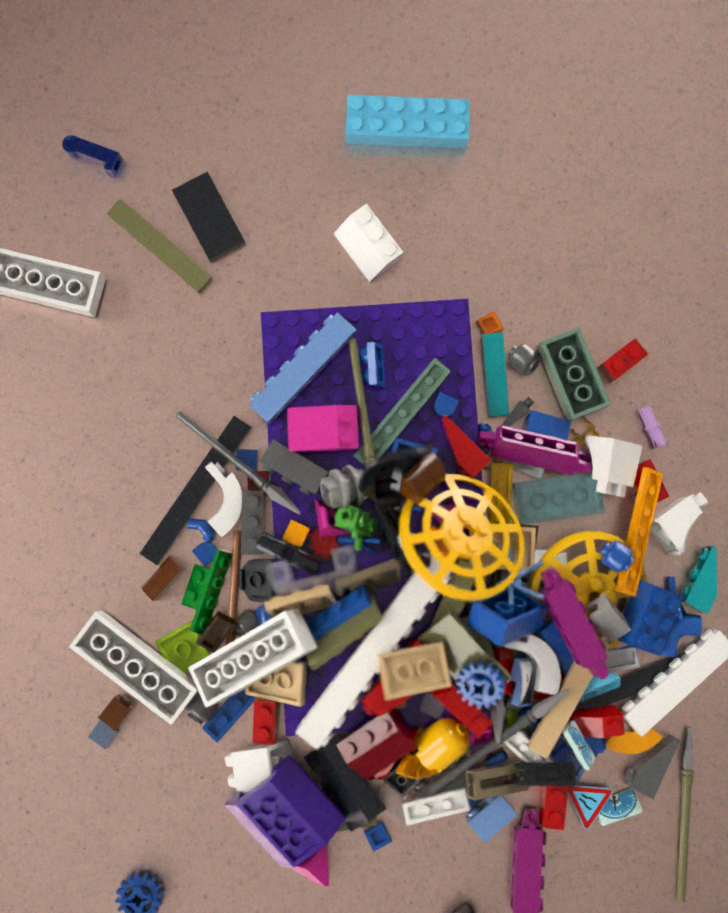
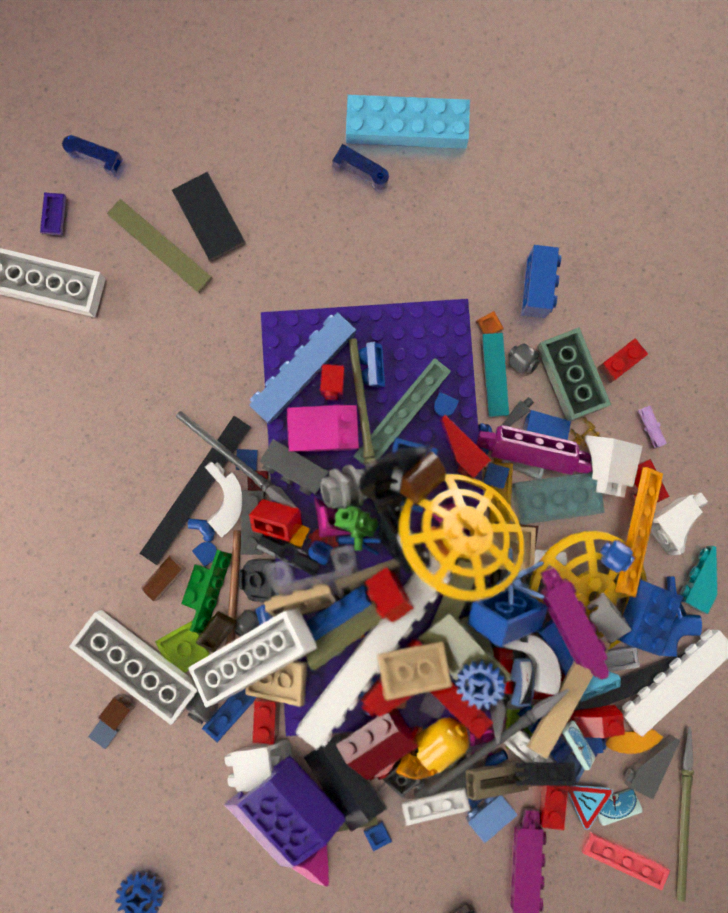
(53, 214): none -> dark purple plate
(275, 520): none -> red brick
(320, 551): none -> blue tile
(332, 382): none -> red brick
(361, 166): none -> clear blue leg
(368, 243): white slope -> none
(389, 595): none -> red brick
(496, 475): none -> blue tile
(541, 281): none -> blue brick
(626, 860): none -> coral tile

